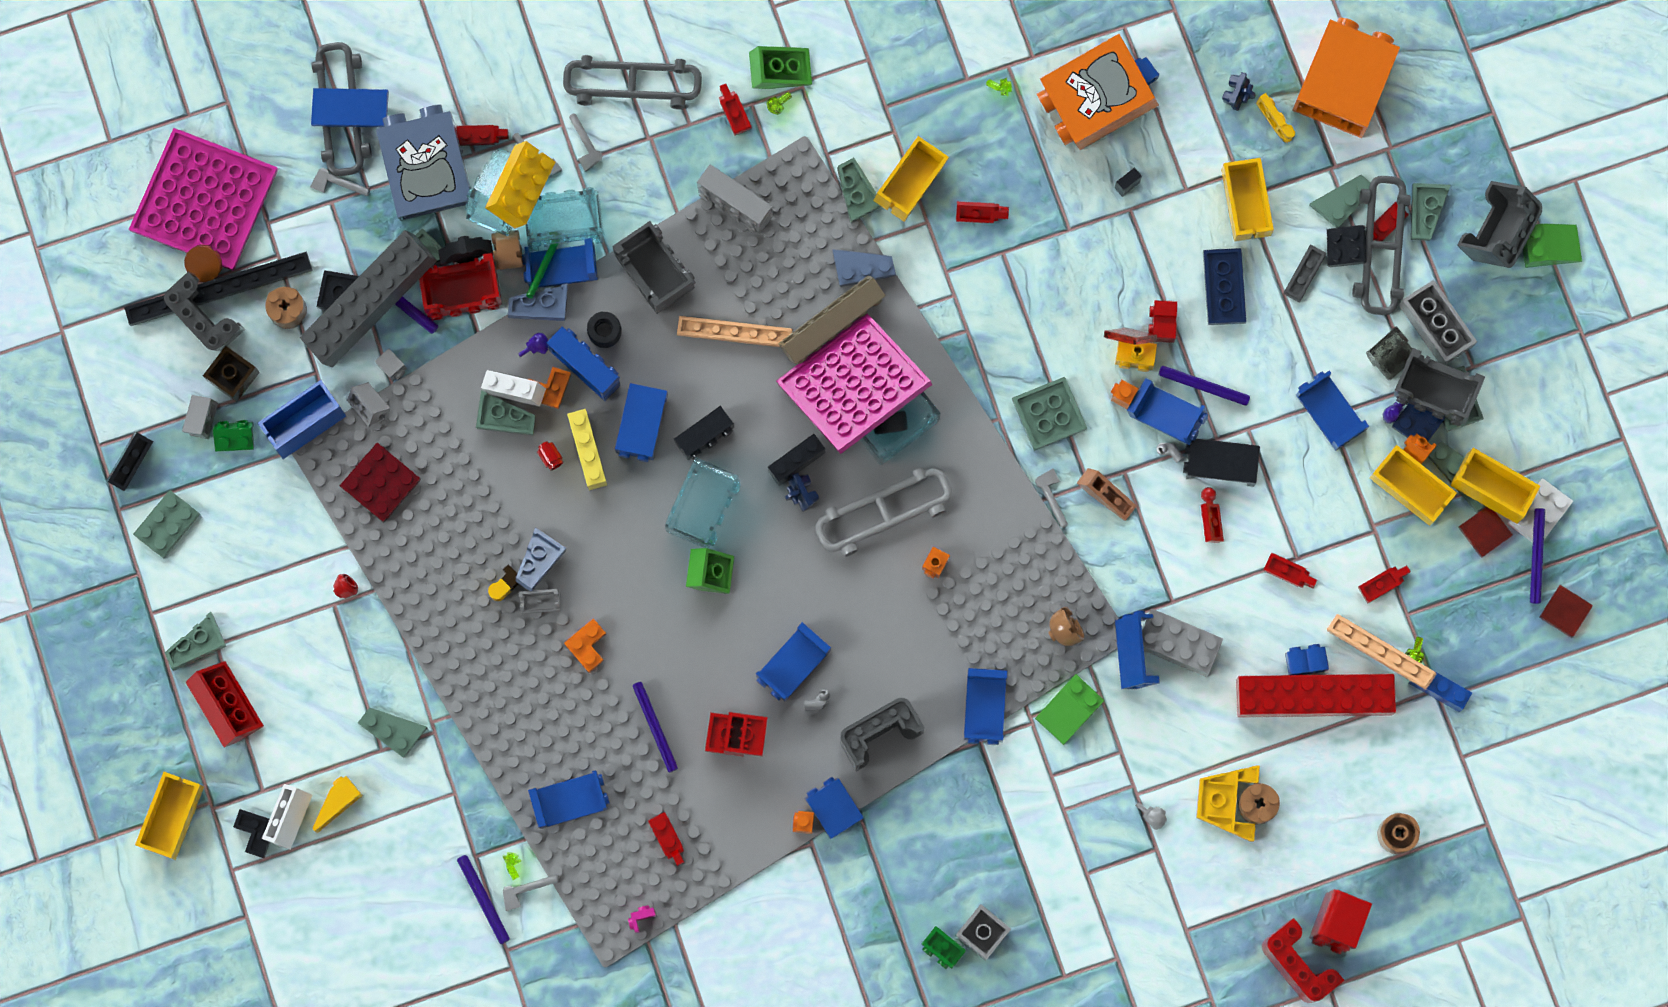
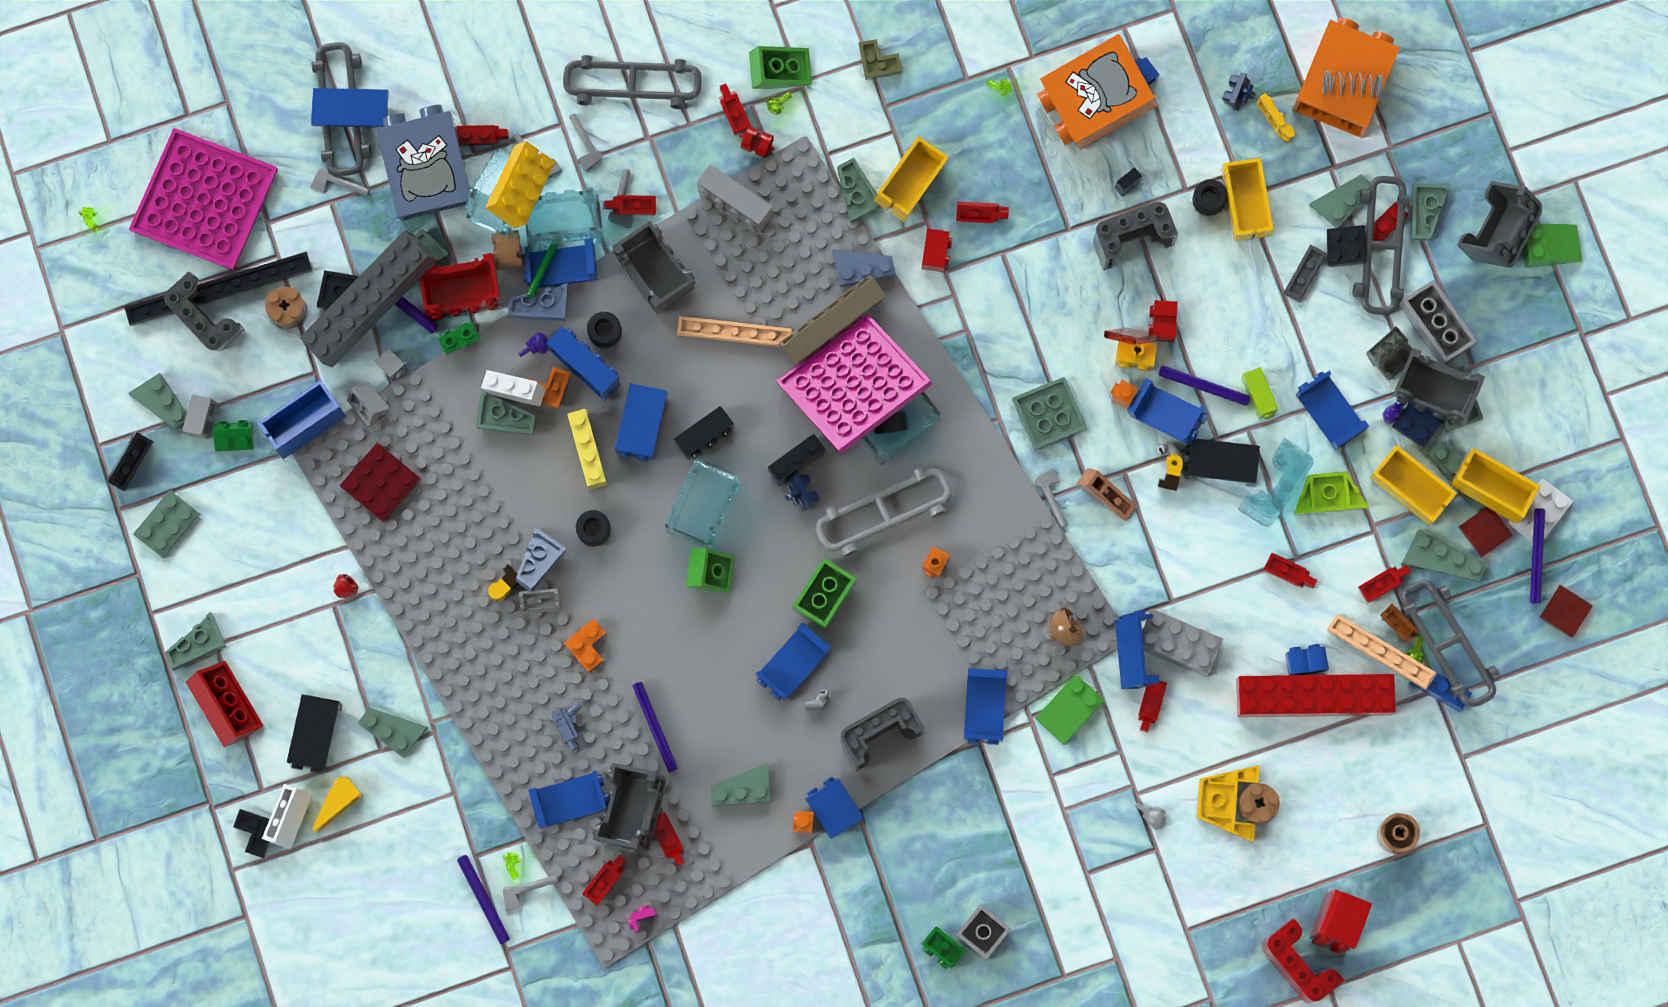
(87, 214): none -> clear neon green plate
(161, 401): none -> sand green wing
(169, 815): yellow piece -> none
(203, 262): dark orange tile -> none
(231, 373): dark brown brick -> none
(313, 733): none -> black panel
(458, 338): none -> green bracket
(464, 250): black brick -> none
(550, 455): red brick -> none
(564, 721): none -> sand blue piece
(593, 540): none -> black tyre
(604, 880): none -> red hinge
(622, 220): none -> light grey piece
(631, 205): none -> red hinge
(631, 809): none -> dark grey windscreen
(736, 734): red bracket -> none
(743, 789): none -> sand green wing
(755, 141): none -> red wheel
(824, 594): none -> bright green brick
(877, 66): none -> olive plate
(936, 250): none -> red brick
(1135, 224): none -> dark grey windscreen
(1151, 705): none -> red hinge
(1174, 466): none -> leg
(1211, 517): red plate -> none
(1214, 186): none -> black tyre
(1224, 286): dark blue plate -> none
(1260, 393): none -> lime brick
(1295, 465): none -> clear light blue windscreen
(1329, 494): none -> lime wing
(1378, 83): none -> light grey piece
(1399, 623): none -> dark orange hinge
(1418, 448): orange brick -> none
(1437, 556): none -> sand green wing
(1441, 595): none -> dark grey bar

